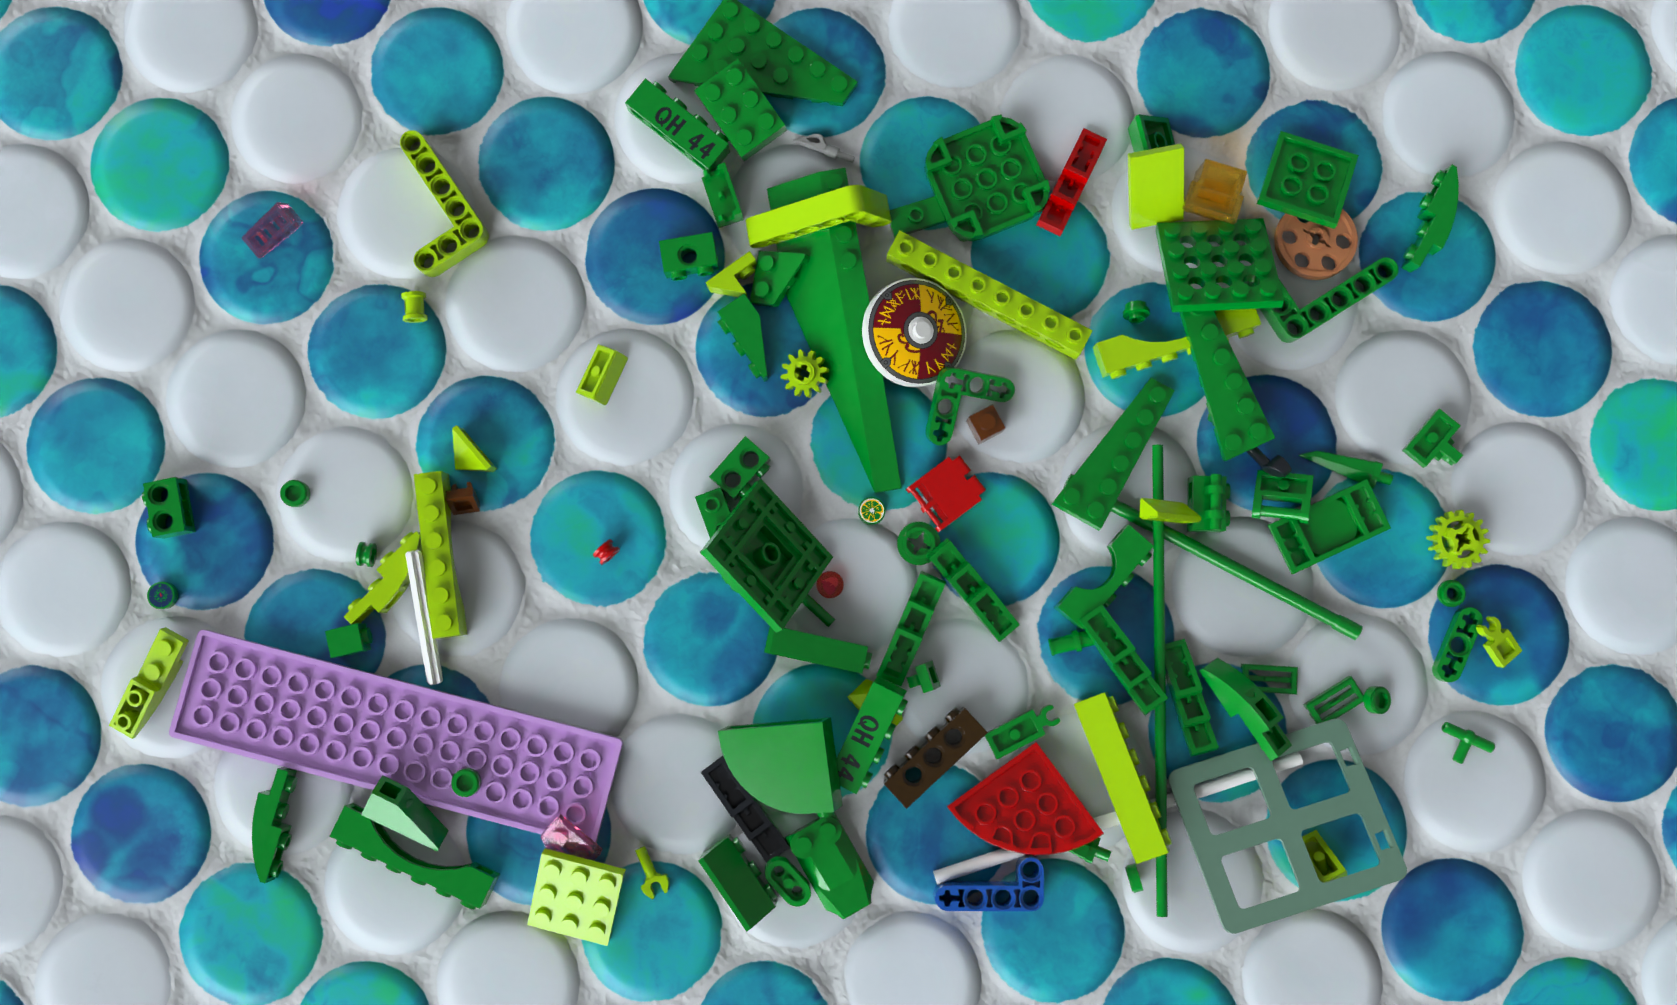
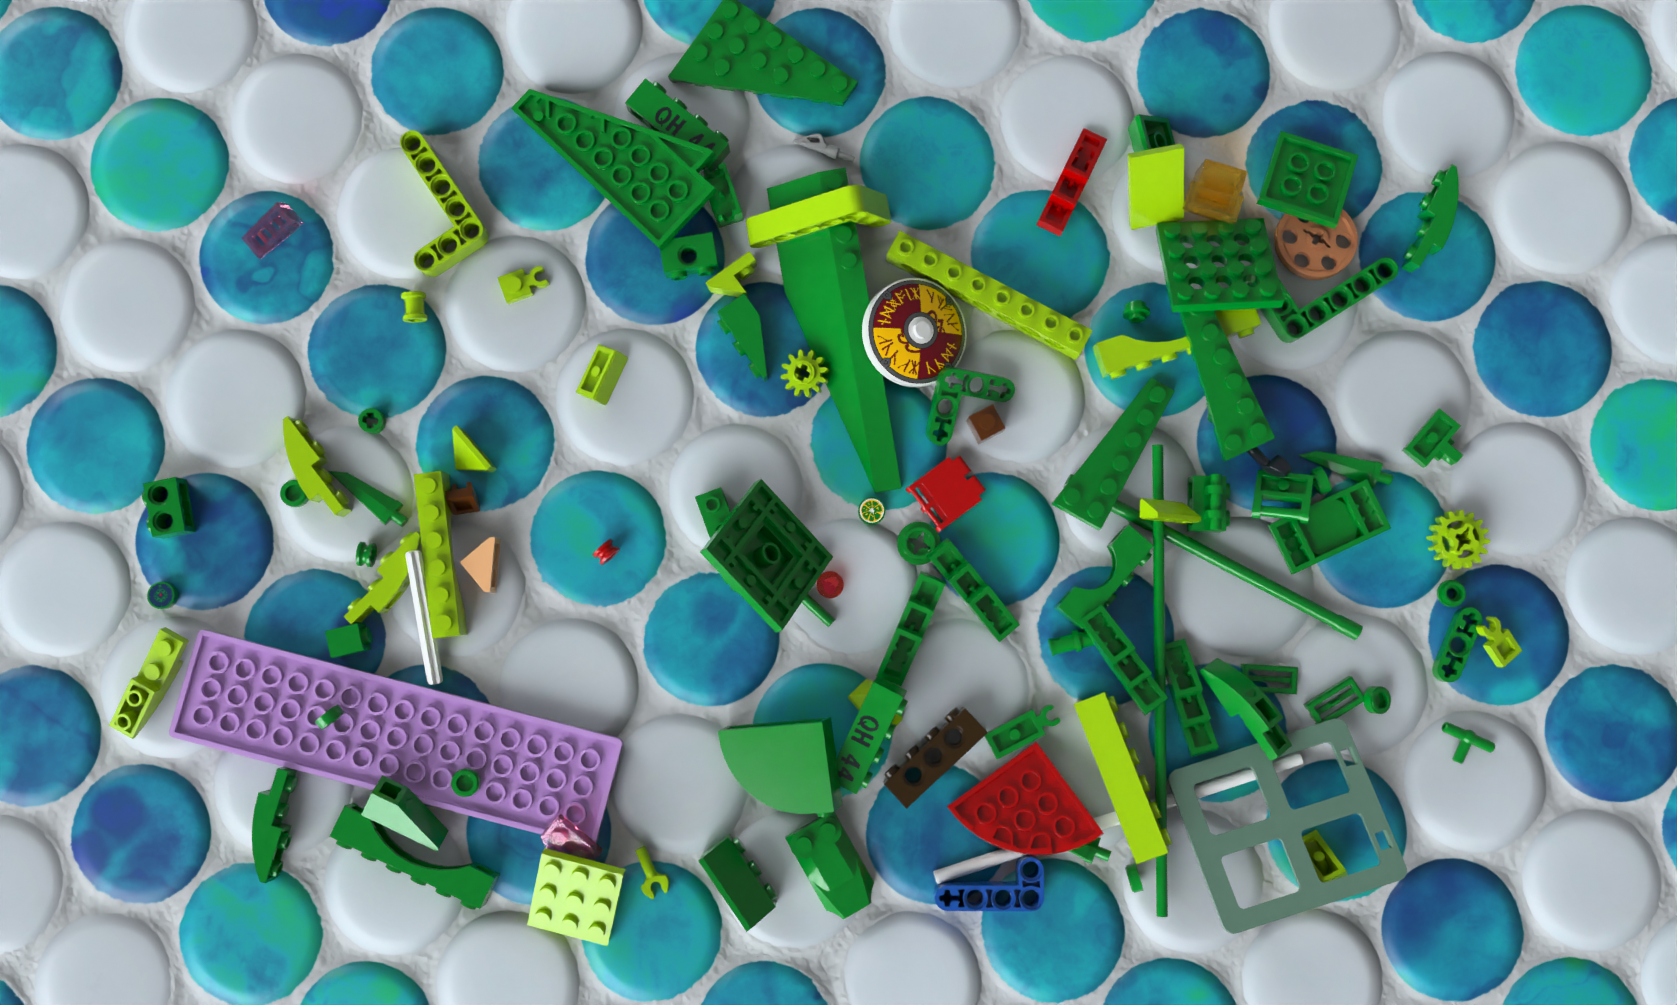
(306, 460): none -> lime slope
(329, 717): none -> green tile
(366, 427): none -> green bush
(378, 503): none -> green bar
(483, 564): none -> light nougat slope
(518, 284): none -> lime plate
(635, 168): none -> green wing
(735, 464): green brick -> none
(740, 110): green brick -> none
(745, 810): black slope -> none
(775, 276): green wing -> none
(786, 880): green plate -> none
(818, 650): green slope -> none
(916, 216): green plate -> none
(925, 676): green tile -> none
(986, 179): green plate -> none
(1321, 480): none -> green tile

